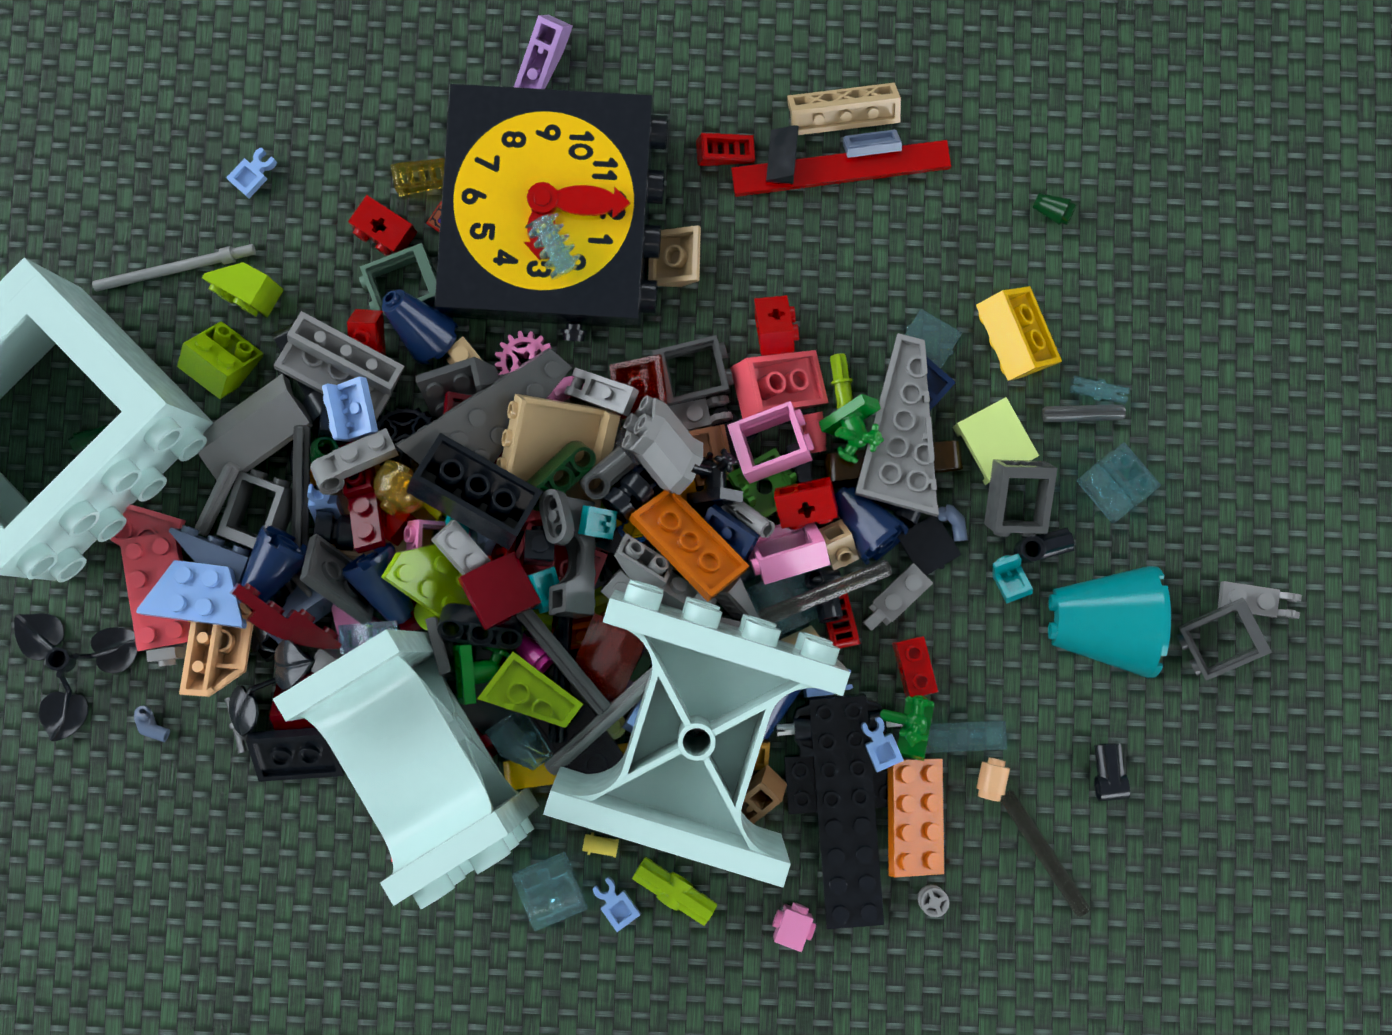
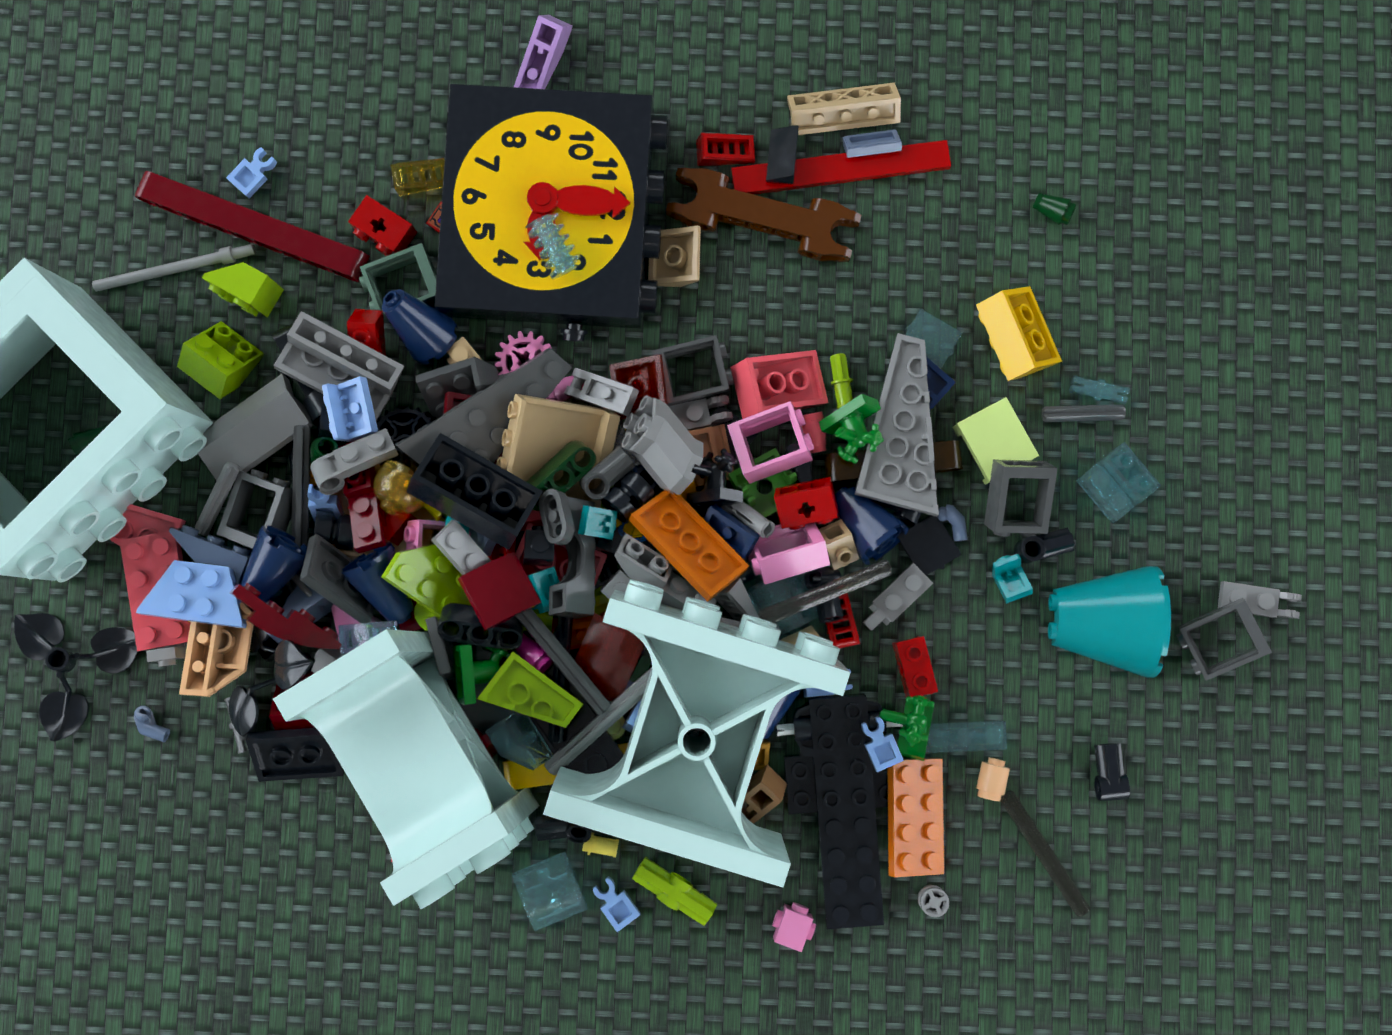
(251, 226): none -> dark red beam
(551, 828): none -> black piece
(775, 325): red brick -> none
(807, 226): none -> reddish brown piece

